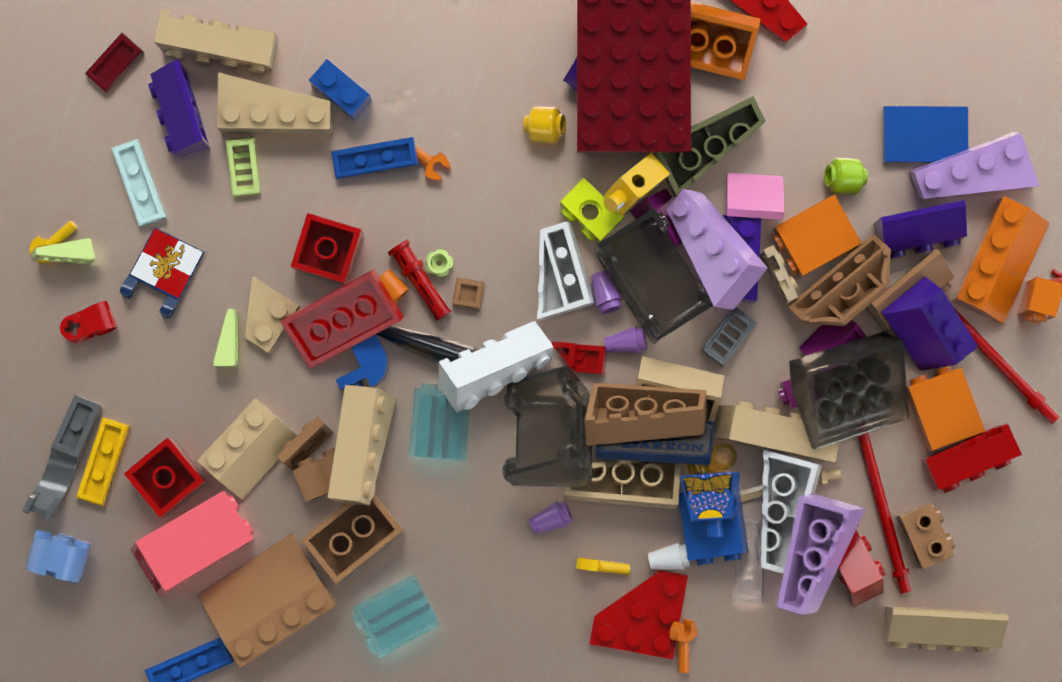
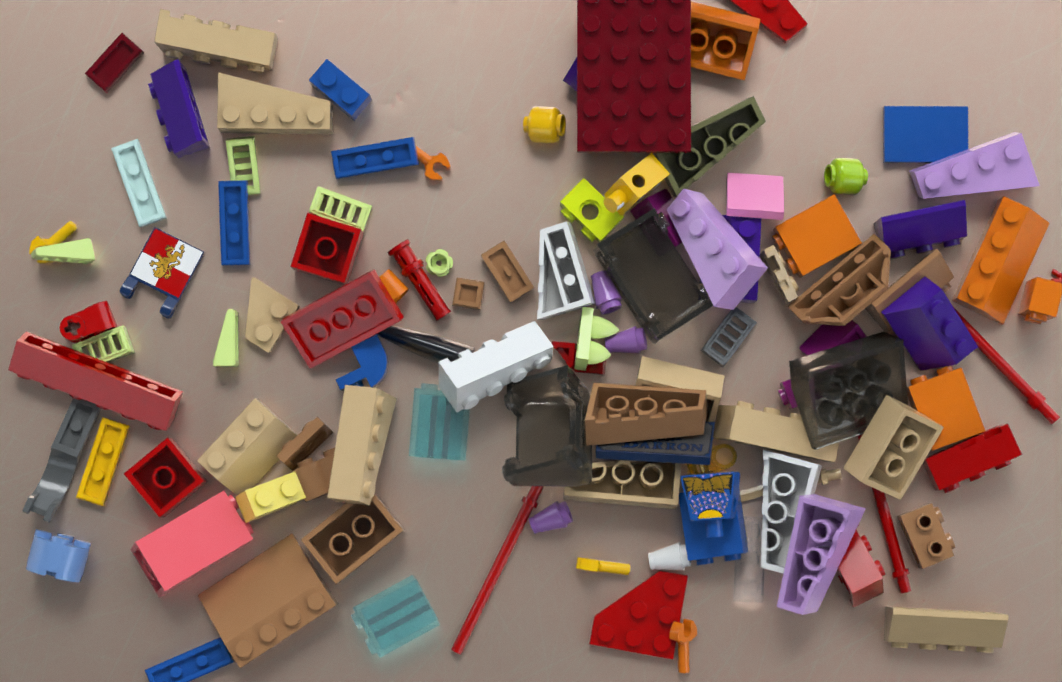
(95, 381): none -> red brick
(124, 340): none -> yellowish green slope
(234, 222): none -> blue tile
(270, 497): none -> light yellow brick
(317, 201): none -> yellowish green slope
(507, 271): none -> medium nougat plate
(530, 502): none -> red bar
(592, 328): none -> yellowish green tile
(893, 447): none -> tan slope

